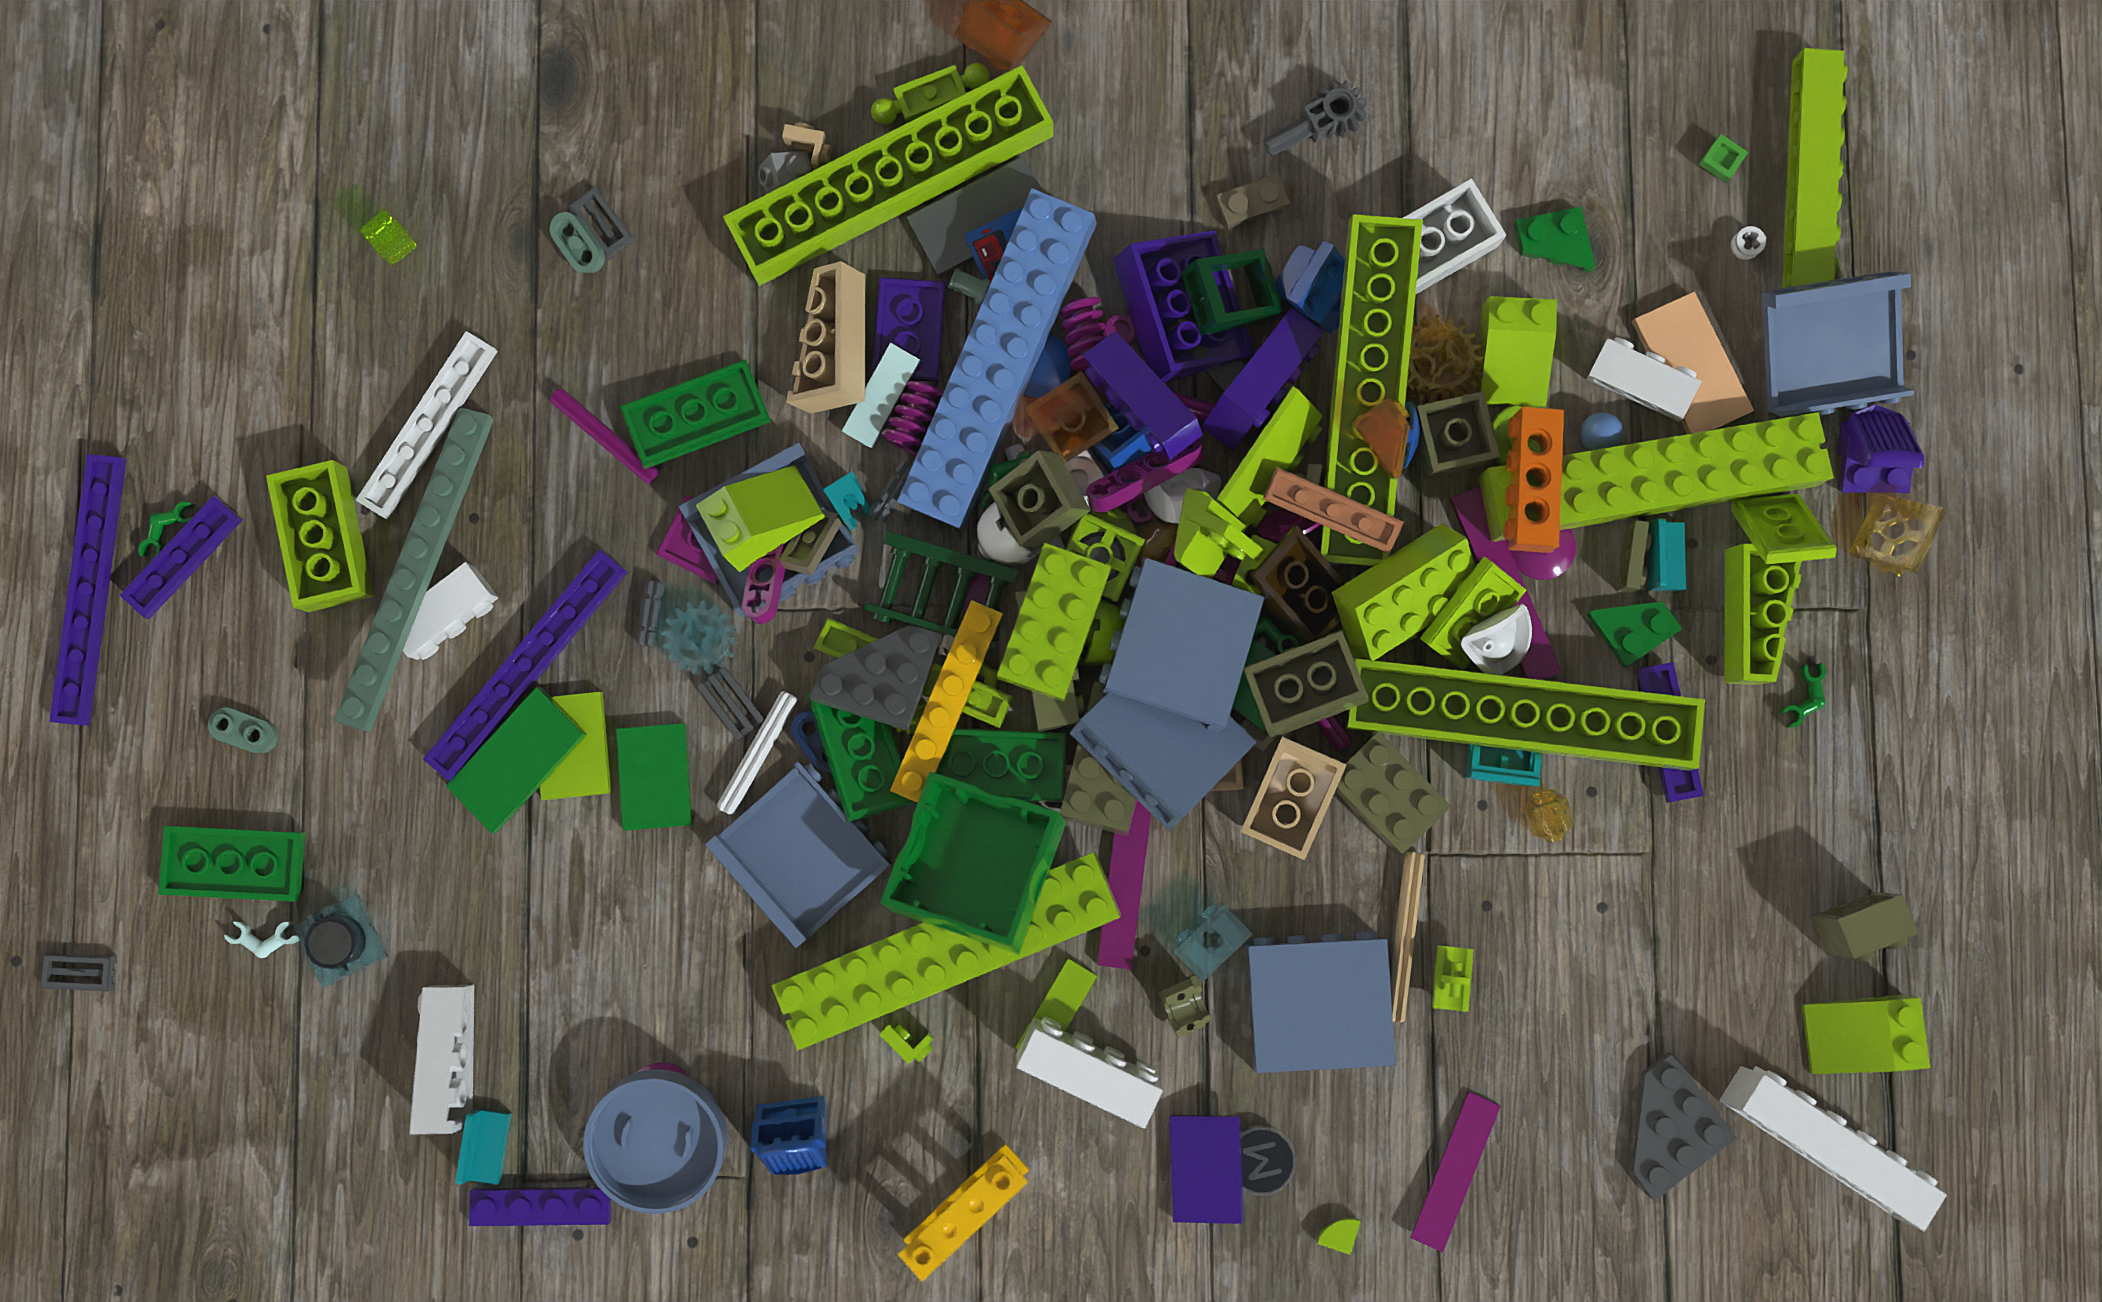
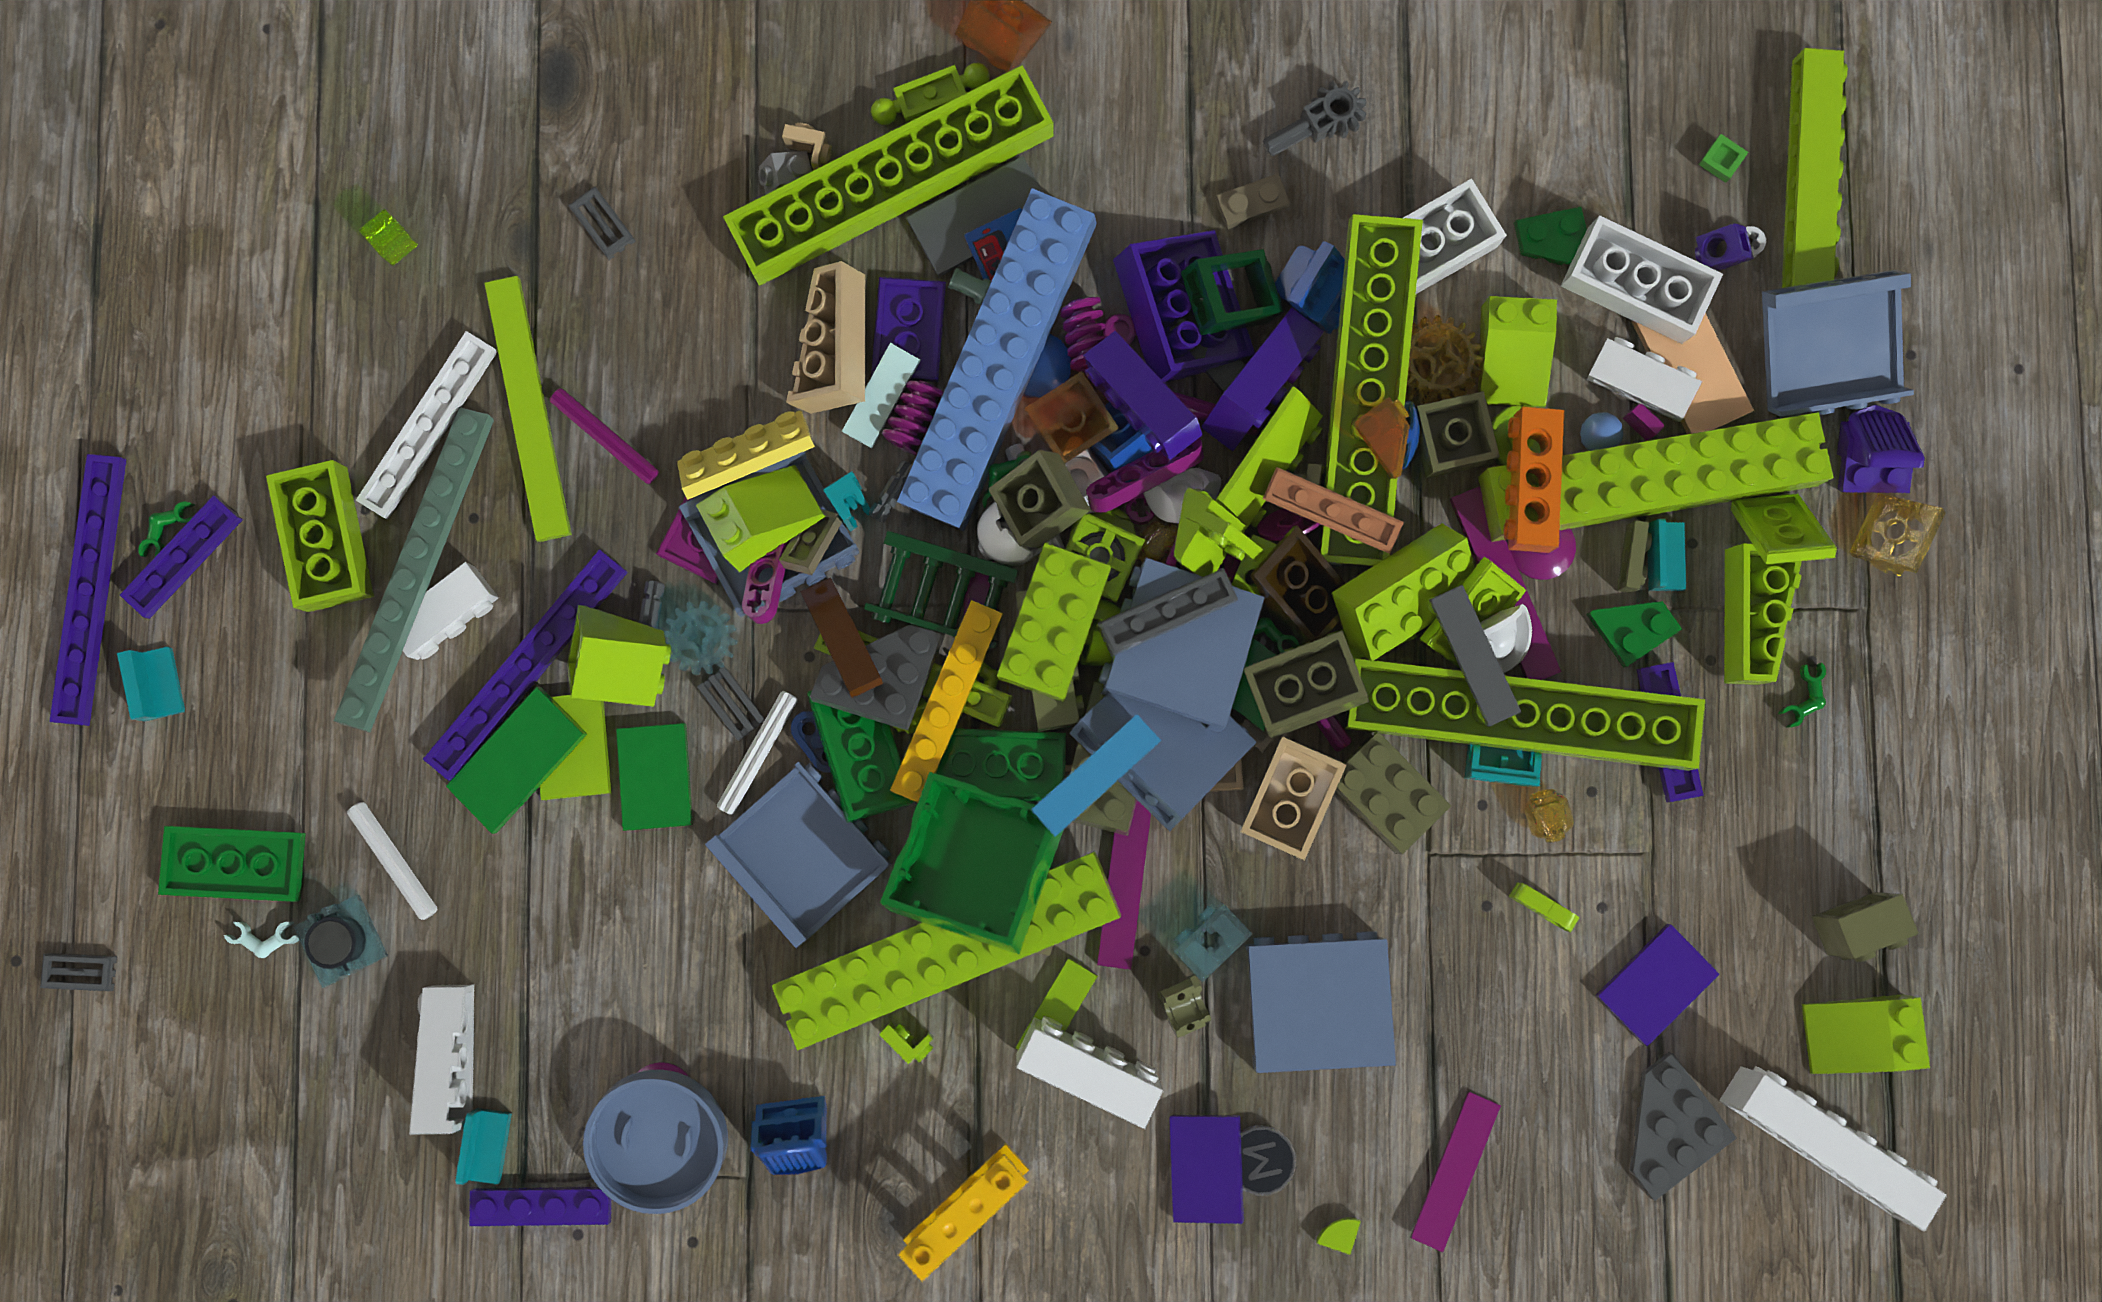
(151, 683): none -> teal panel
(241, 729): sand green plate -> none
(392, 860): none -> white axle
(528, 409): none -> lime tile
(577, 245): sand green plate -> none
(616, 659): none -> lime slope
(695, 414): green tile -> none
(744, 454): none -> light yellow plate
(841, 638): none -> reddish brown tile
(1096, 775): none -> dark azure tile
(1167, 612): none -> dark grey tile
(1405, 933): tan axle -> none
(1452, 978): lime hips -> none
(1474, 655): none -> dark grey tile
(1544, 907): none -> lime piece
(1641, 280): none -> white brick
(1643, 421): none -> magenta tile
(1657, 984): none -> dark purple tile
(1737, 250): none -> dark purple brick

